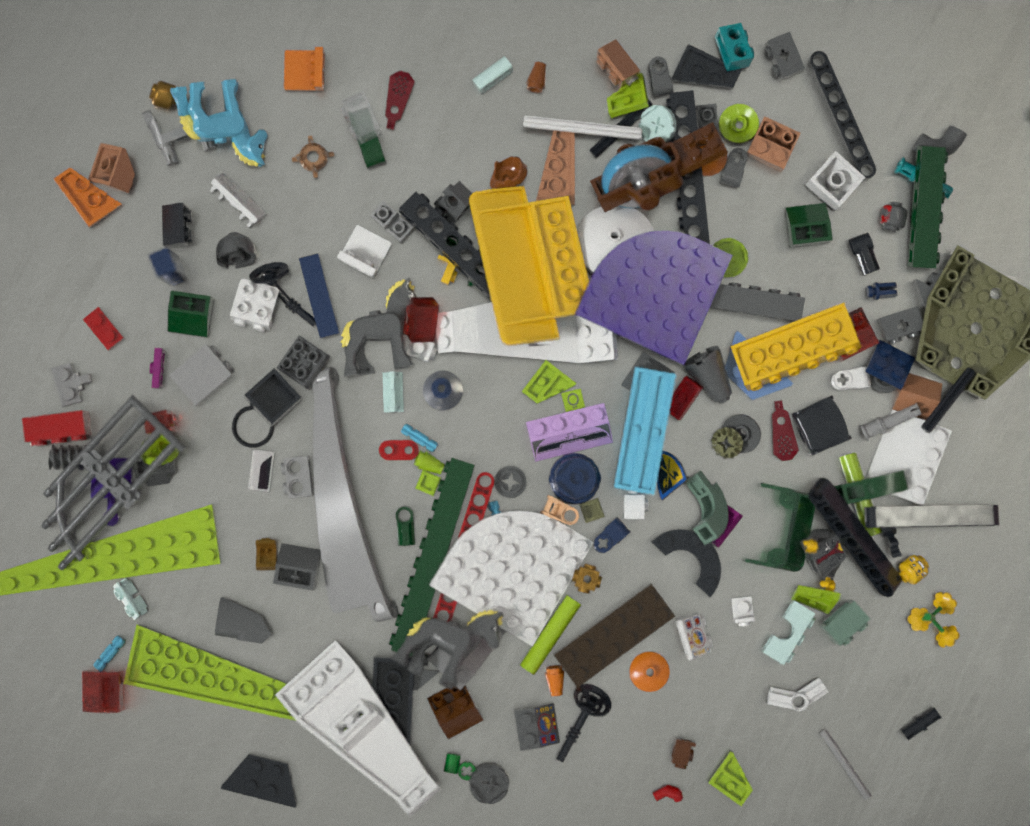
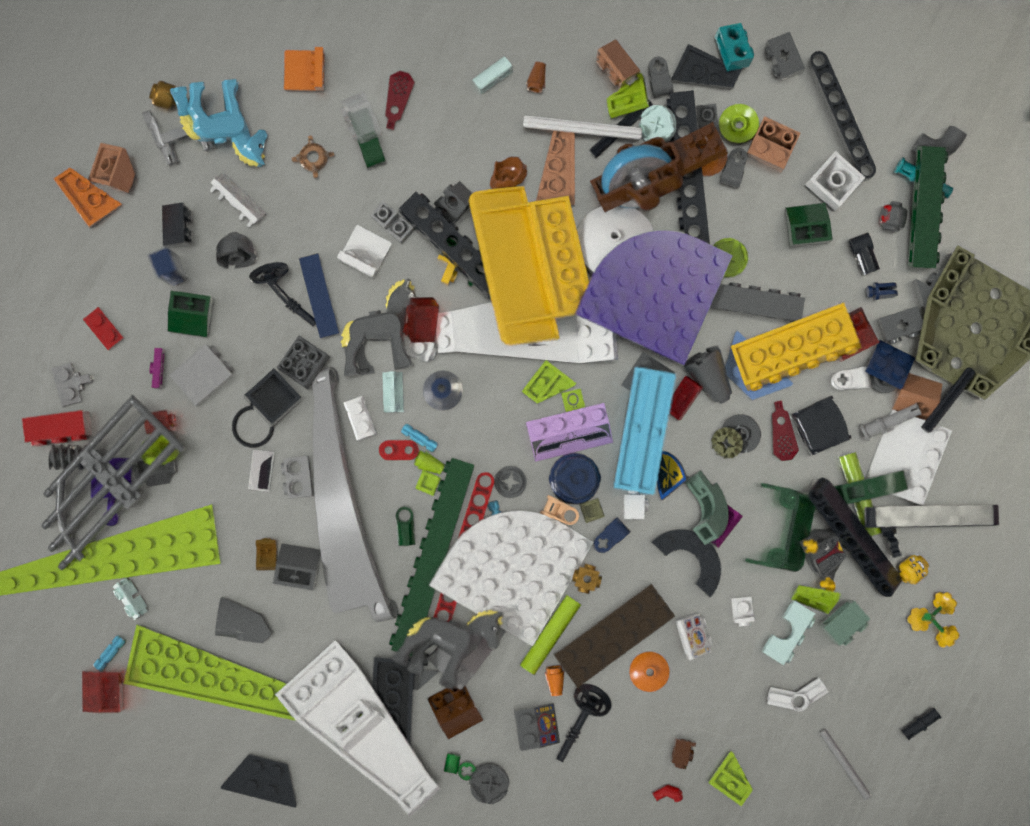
(254, 305): white bracket -> none
(360, 418): none -> white brick

